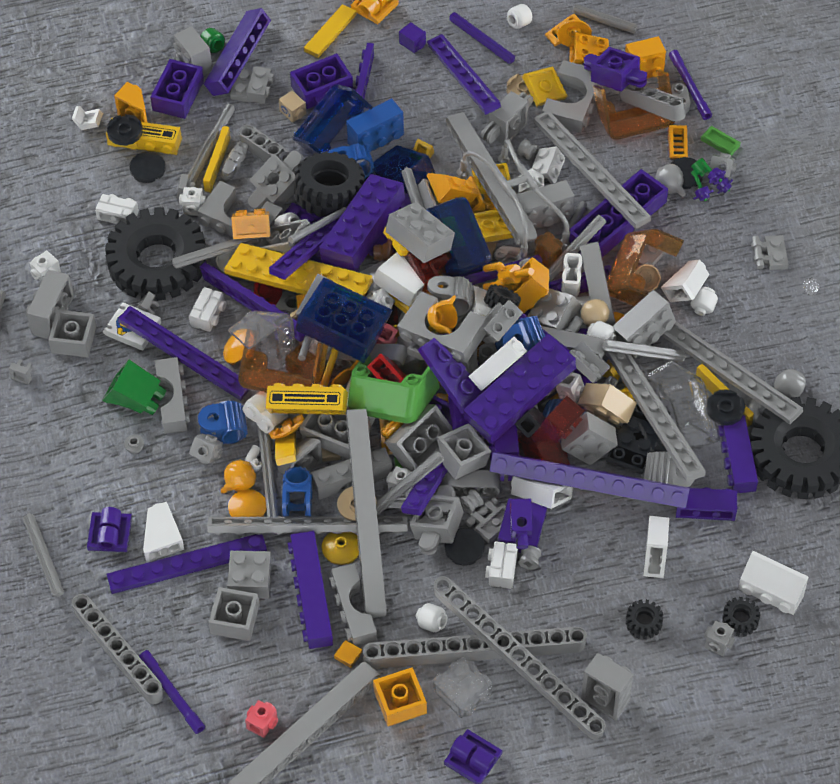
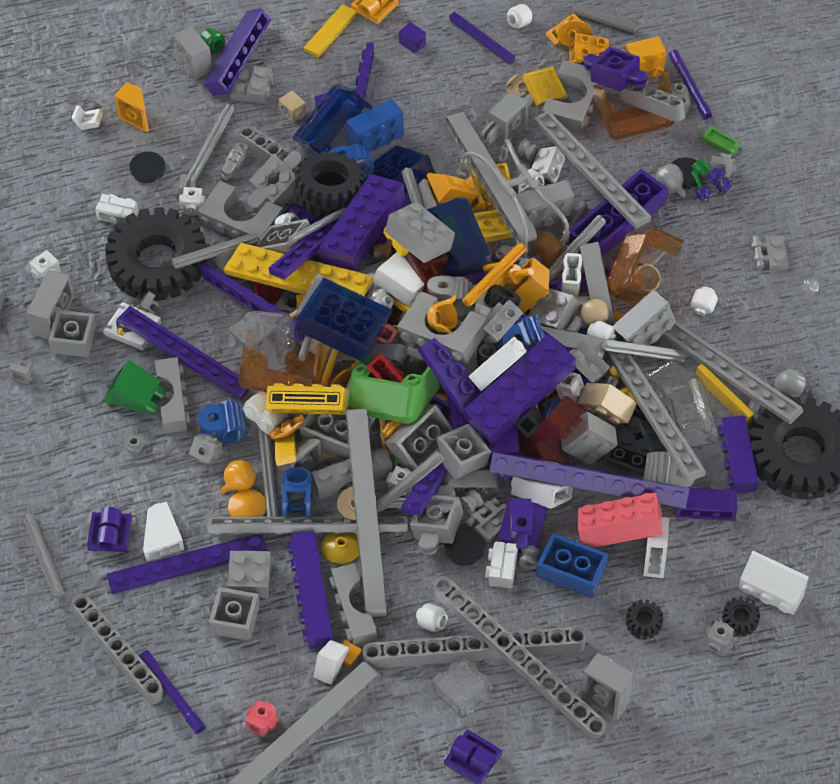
(124, 129): black tile -> none
(156, 139): yellow brick -> none
(177, 88): dark purple brick -> none
(207, 309): white brick -> none
(216, 159): yellow tile -> none
(233, 350): light orange dish -> none
(250, 224): light orange bracket -> none
(252, 458): white arm -> none
(319, 78): dark purple brick -> none
(330, 661): none -> white slope
(400, 696): light orange brick -> none
(423, 147): yellow slope -> none
(464, 74): dark purple plate -> none
(493, 275): none -> light orange axle
(572, 565): none -> blue brick
(620, 520): none -> coral brick
(677, 130): light orange slope -> none
(686, 282): white slope -> none
(725, 407): black tile -> none

